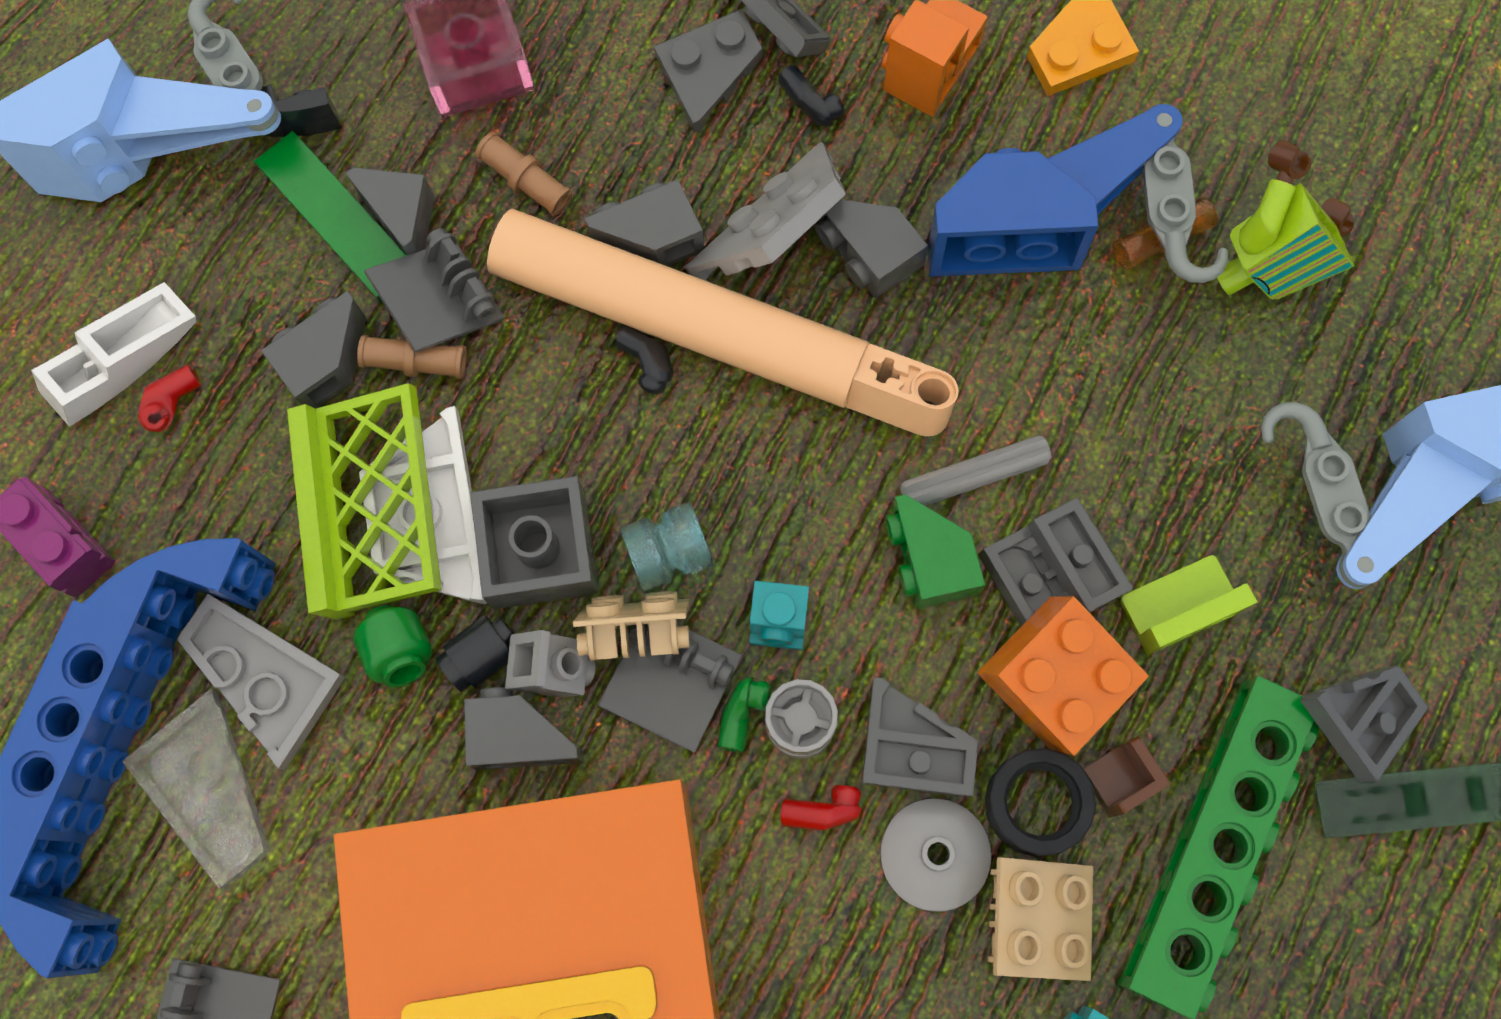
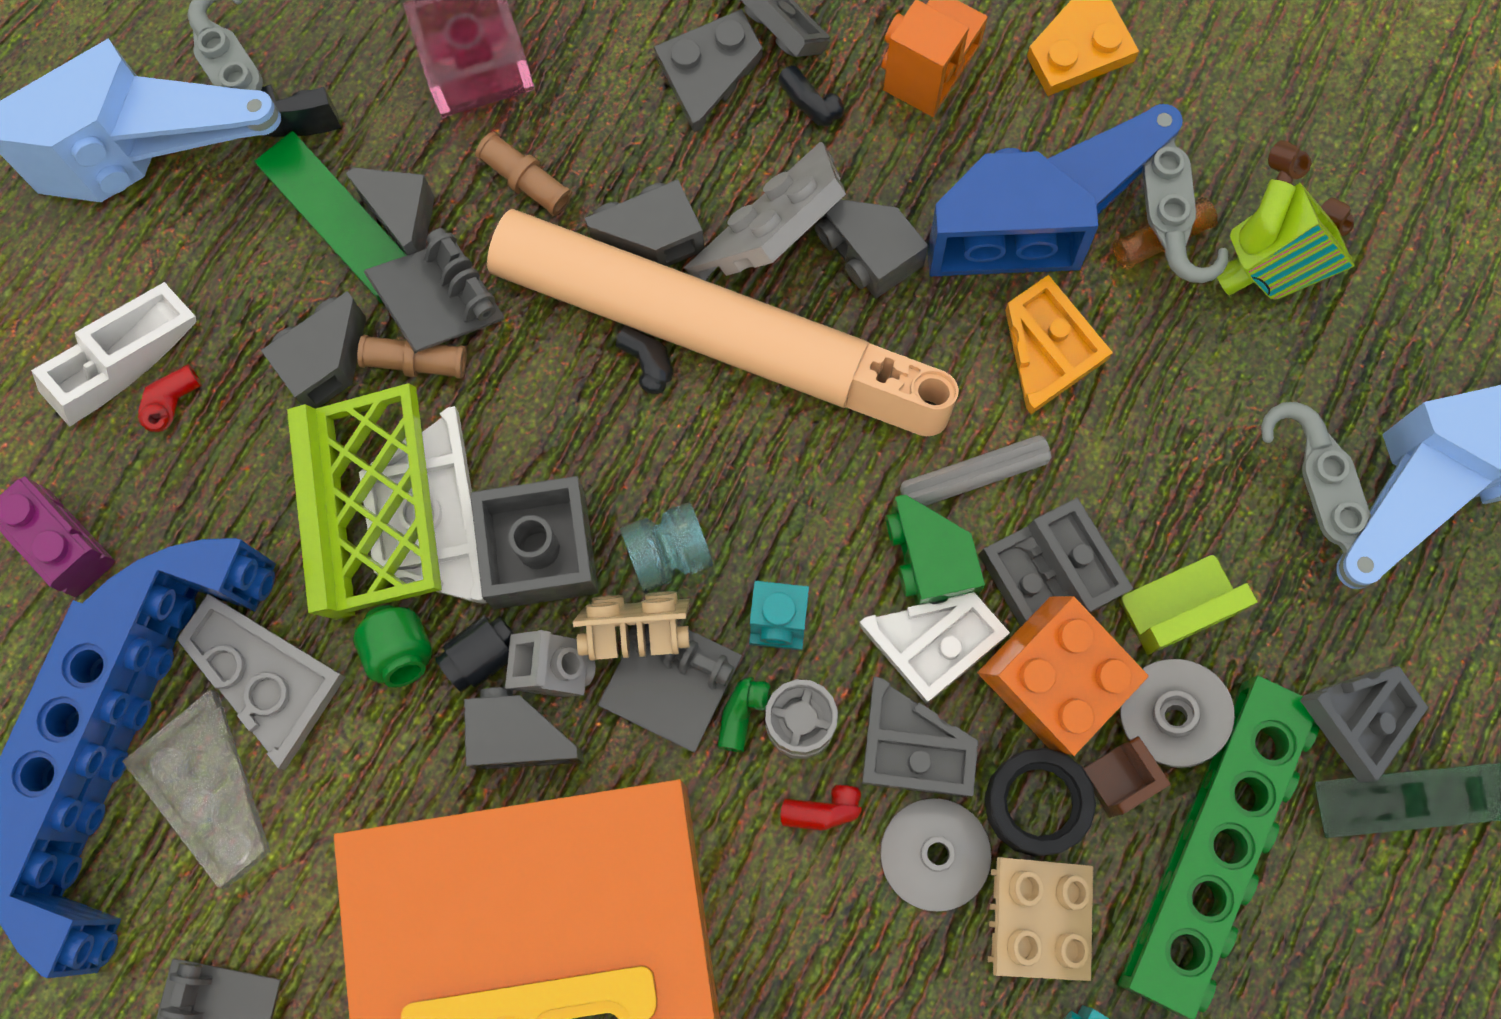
(936, 641): none -> white wing
(1051, 343): none -> light orange wing
(1194, 692): none -> light grey dish

